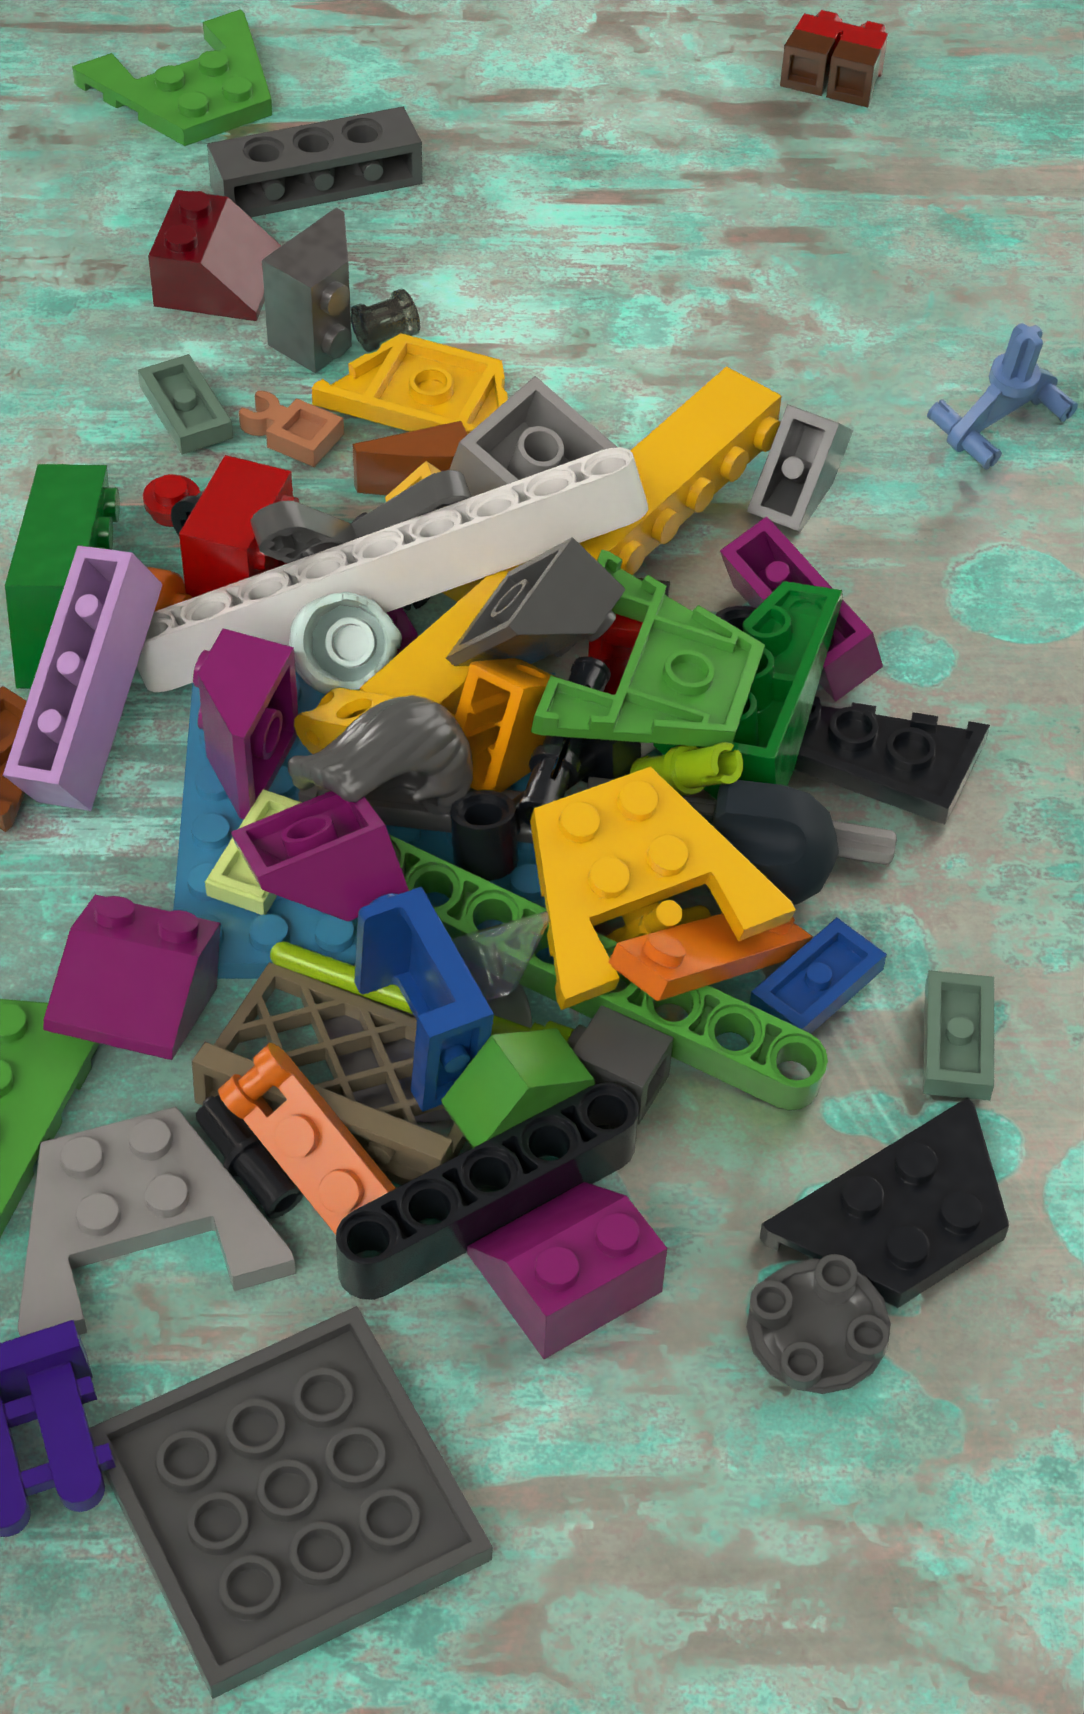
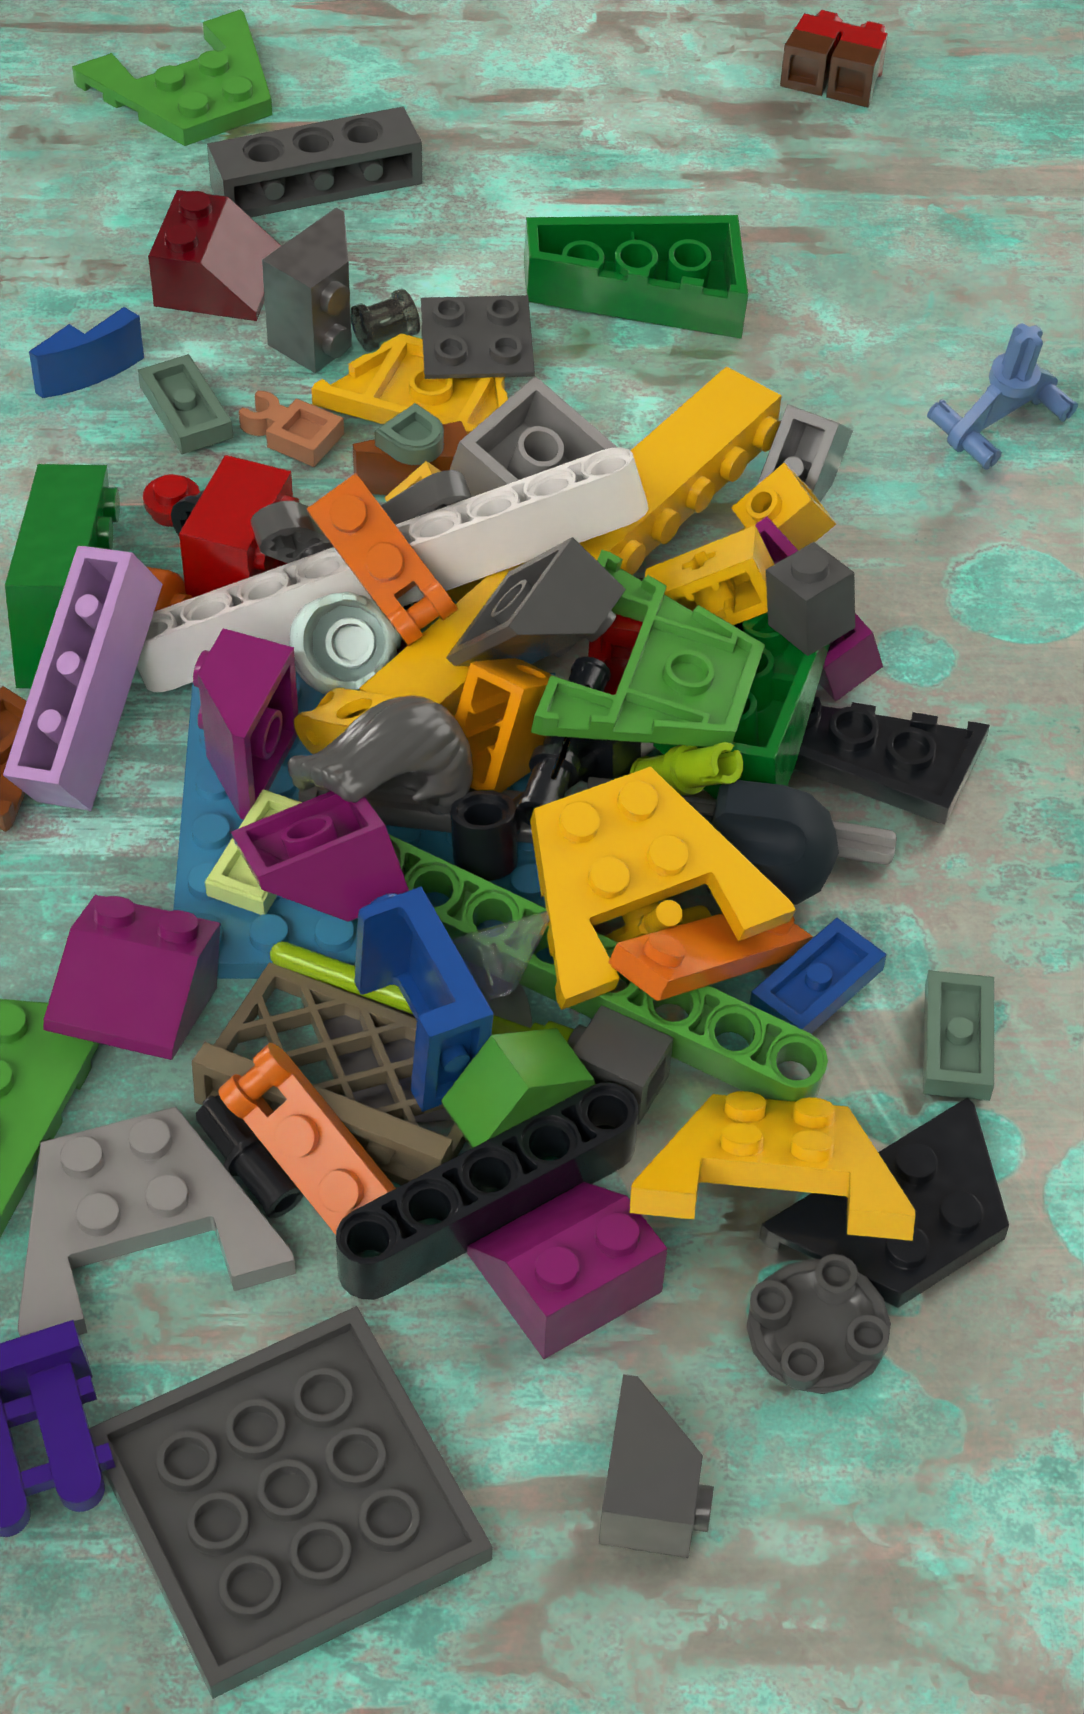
(80, 360): none -> blue slope
(380, 557): none -> orange plate
(411, 436): none -> sand green tile
(477, 337): none -> dark grey hinge
(641, 269): none -> green wedge
(652, 1479): none -> dark grey slope
(720, 576): none -> yellow brick
(777, 1147): none -> yellow wing
(788, 505): none -> yellow brick
(810, 598): none -> dark grey brick

